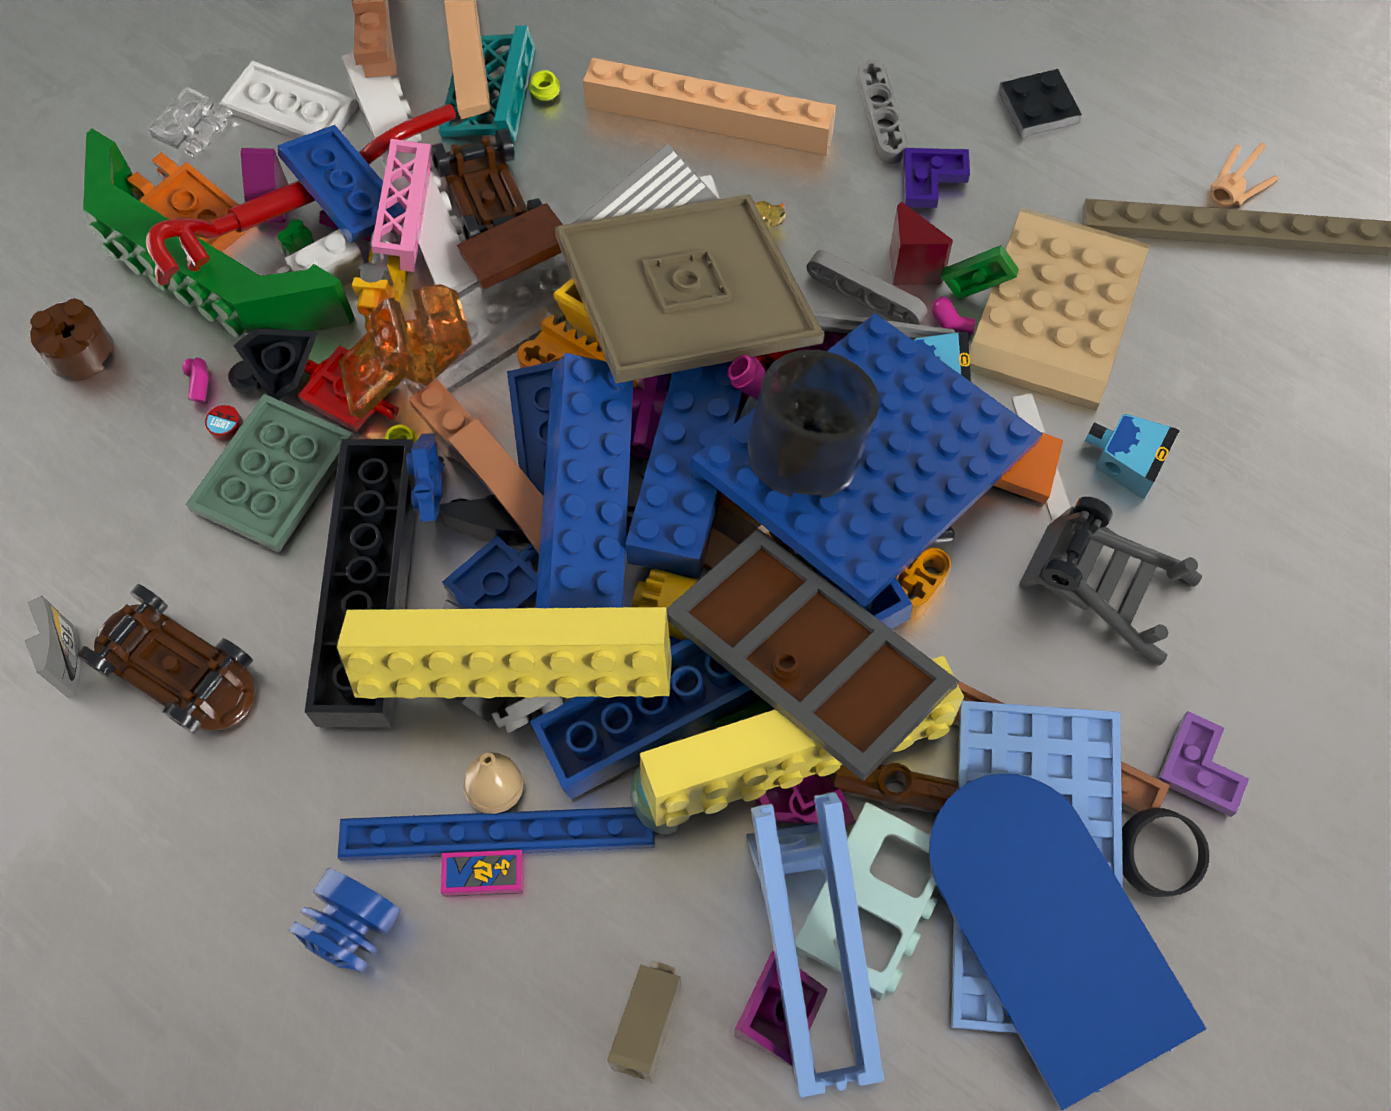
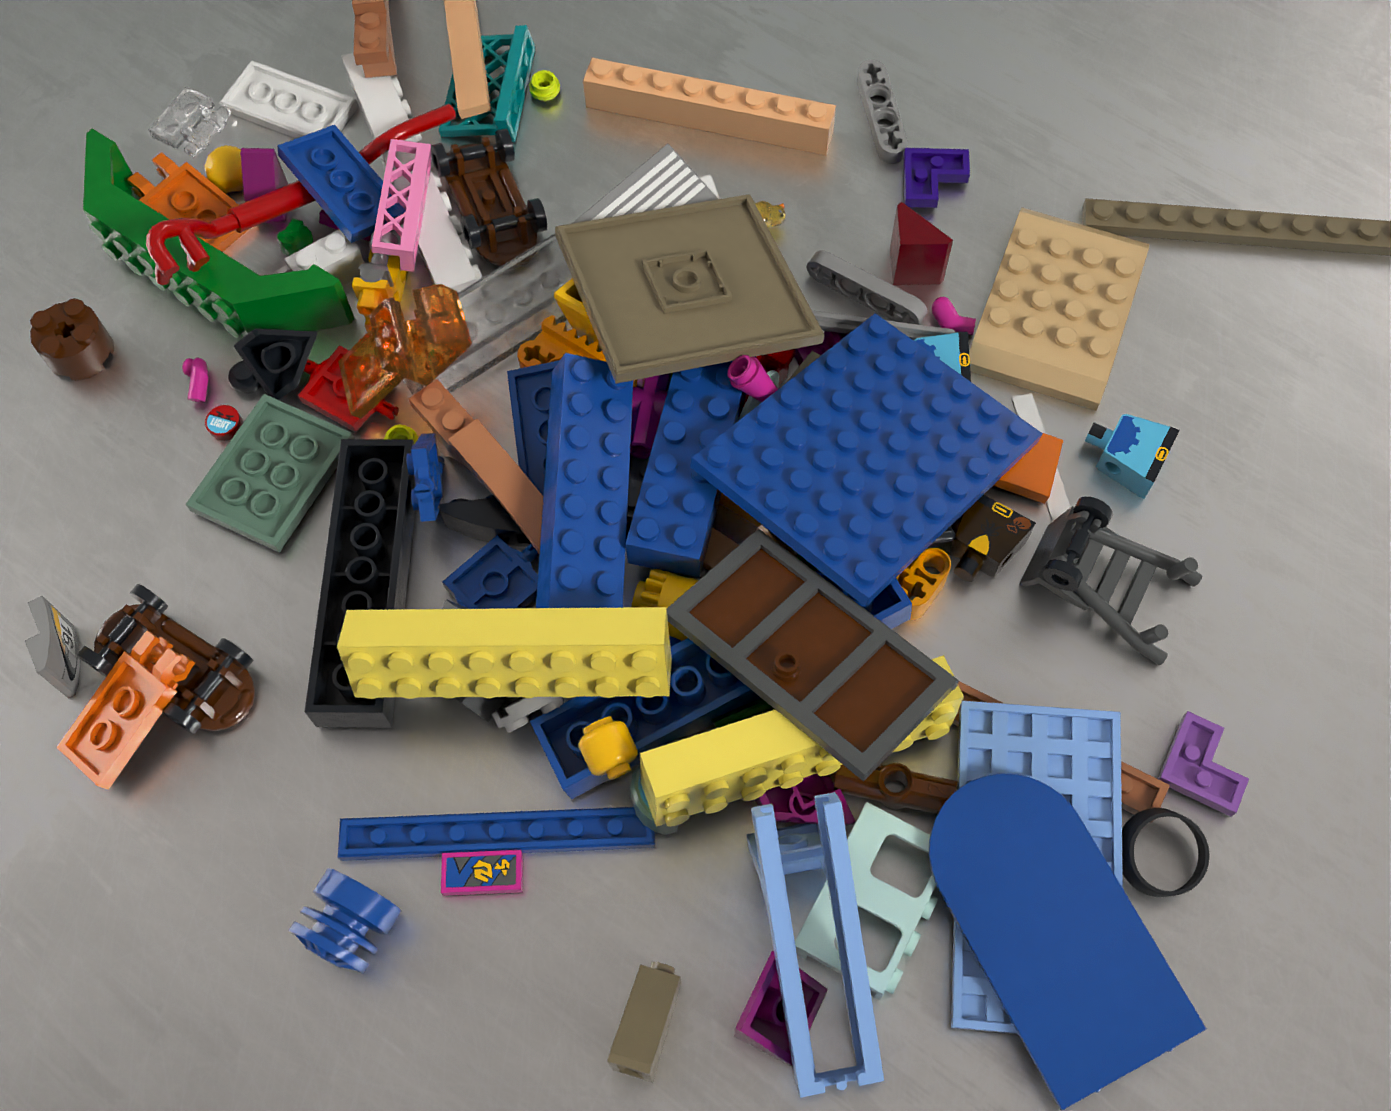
(124, 709): none -> orange tile
(225, 168): none -> yellow hair
(493, 783): tan helmet -> none
(512, 246): copper tile -> none
(608, 748): none -> yellow head
(811, 423): clear smoke brick -> none
(980, 272): green plate -> none
(988, 538): none -> dark brown torso
(1039, 102): black plate -> none
(1230, 188): light nougat plant -> none

